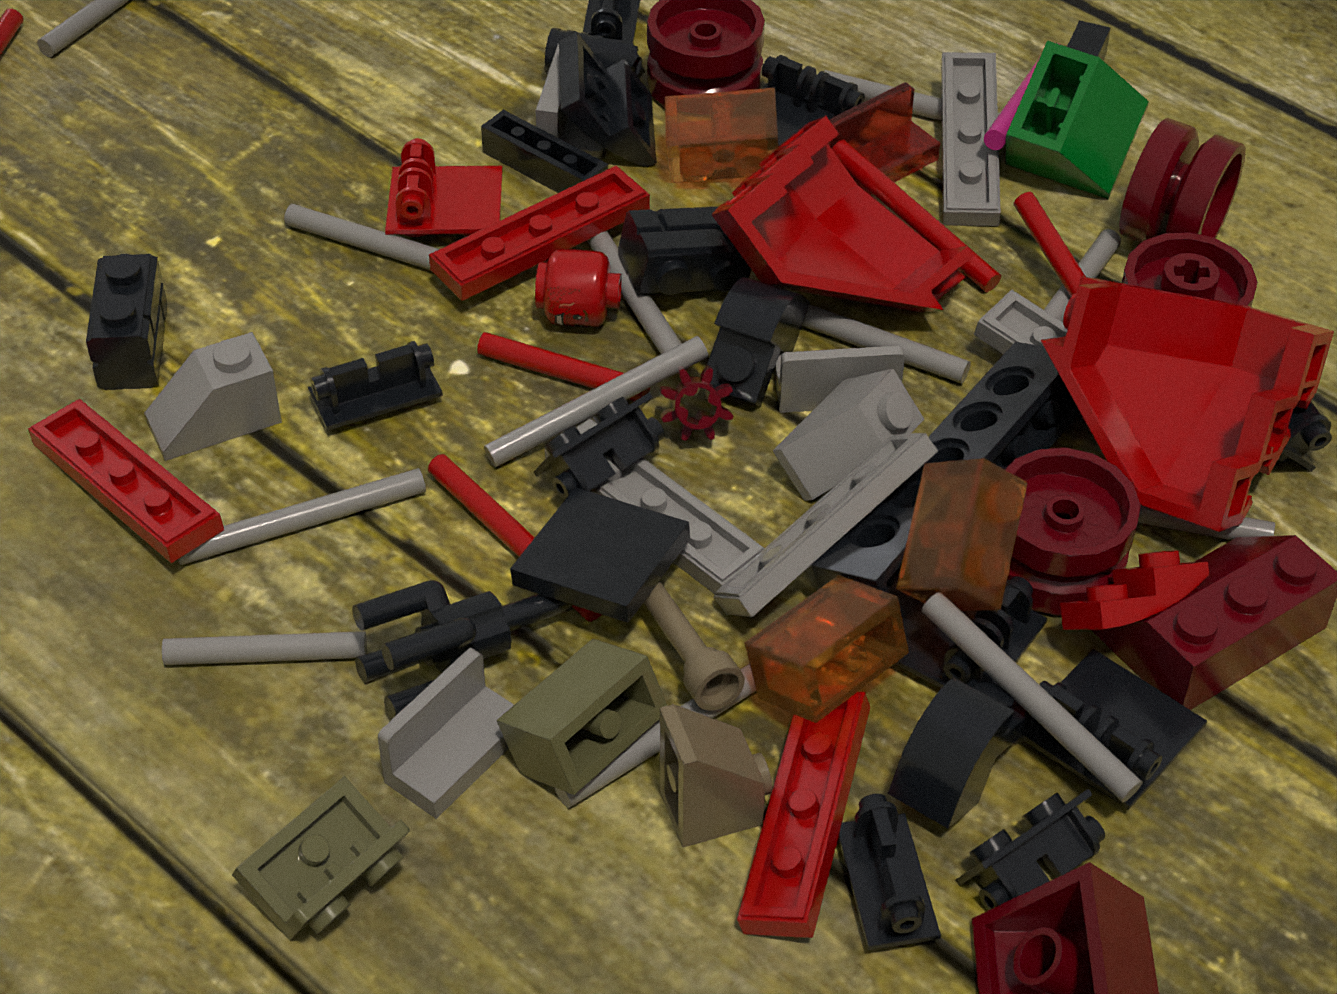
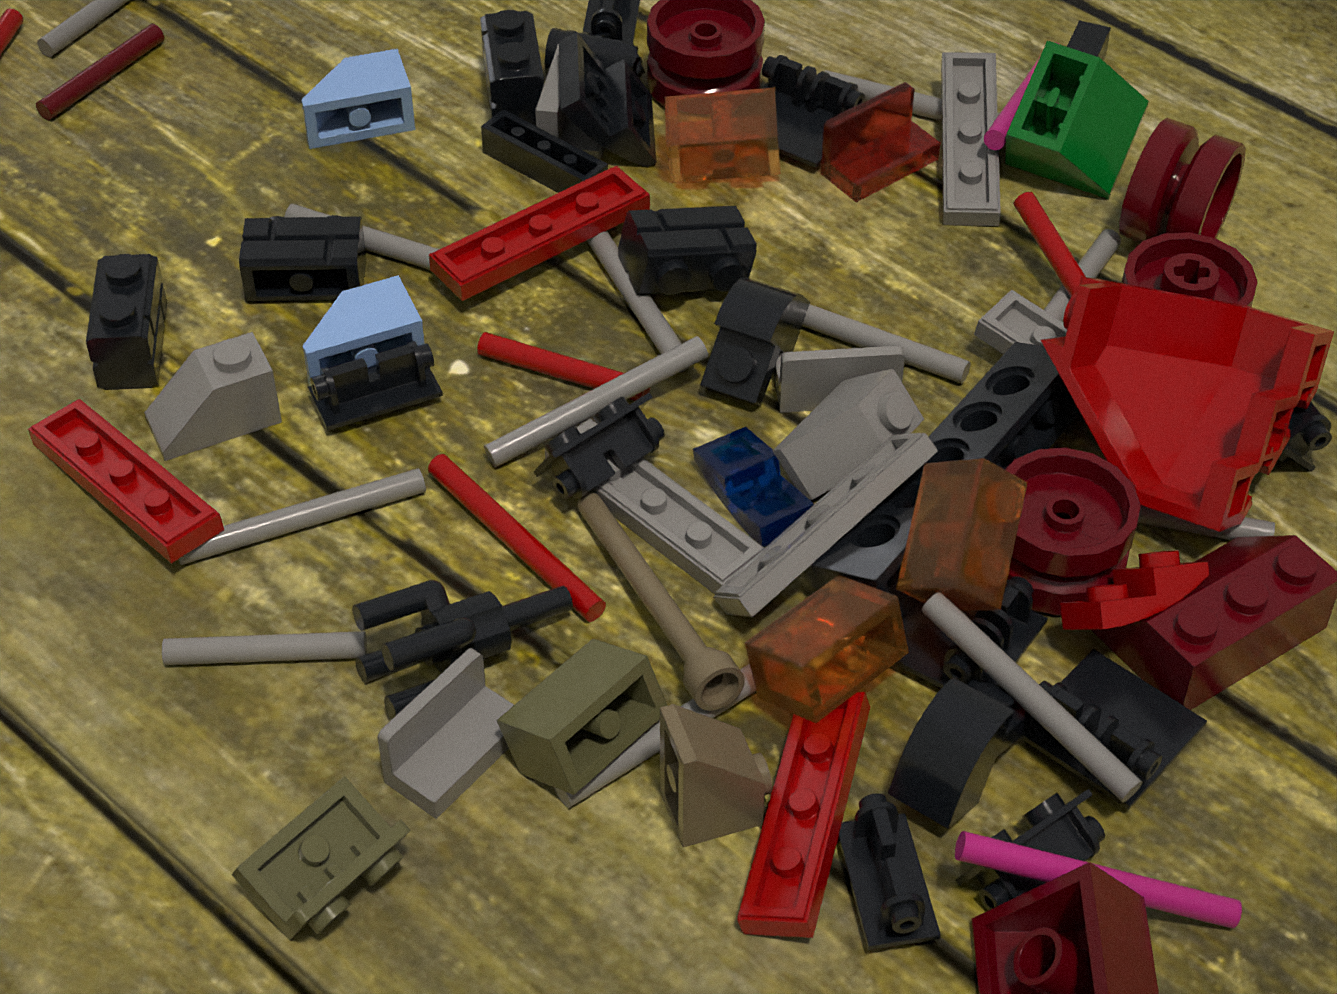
(99, 72): none -> dark red bar
(301, 258): none -> black brick
(359, 101): none -> light blue slope
(362, 325): none -> light blue slope
(441, 198): red hinge -> none
(512, 63): none -> black brick
(577, 288): red head -> none
(601, 554): black tile -> none
(703, 418): dark red gear -> none
(750, 484): none -> clear blue slope
(821, 234): red panel -> none
(913, 213): red bar -> none
(1048, 866): none -> dark pink bar

